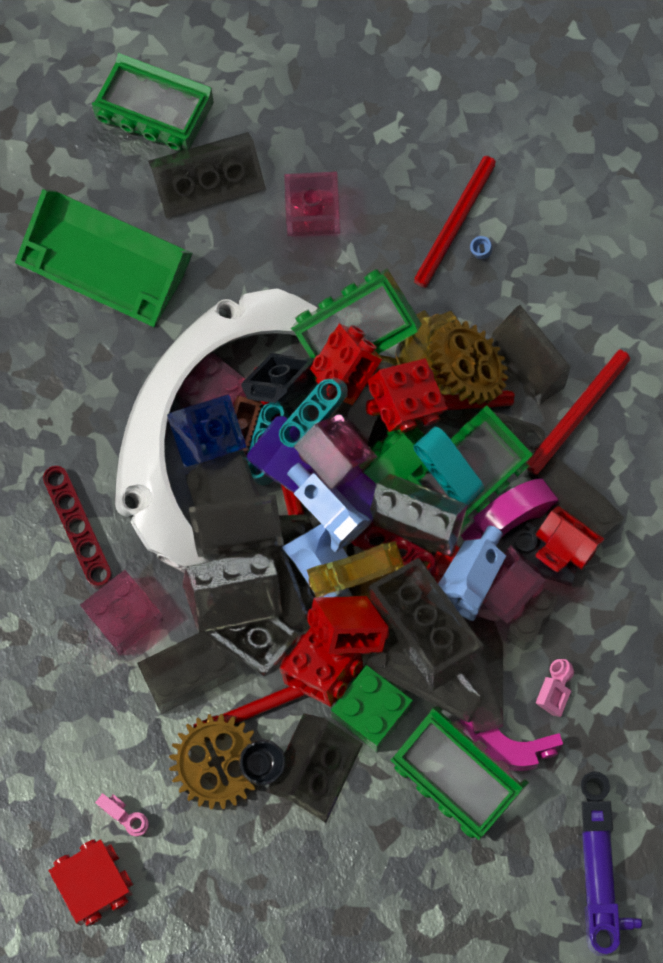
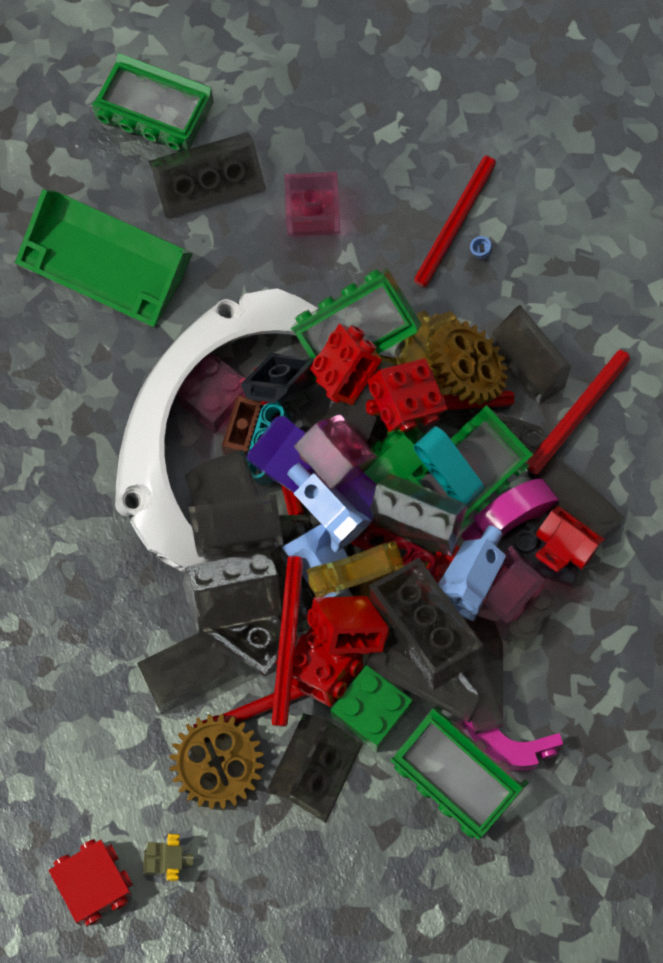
(73, 514): dark red beam -> none
(114, 807): bright pink plate -> none
(122, 612): clear pink brick -> none
(165, 858): none -> olive piece
(206, 430): clear blue slope -> none
(262, 762): black hair -> none
(287, 641): none -> red axle
(324, 404): teal beam -> none
(553, 693): bright pink plate -> none
(596, 830): dark purple piece -> none

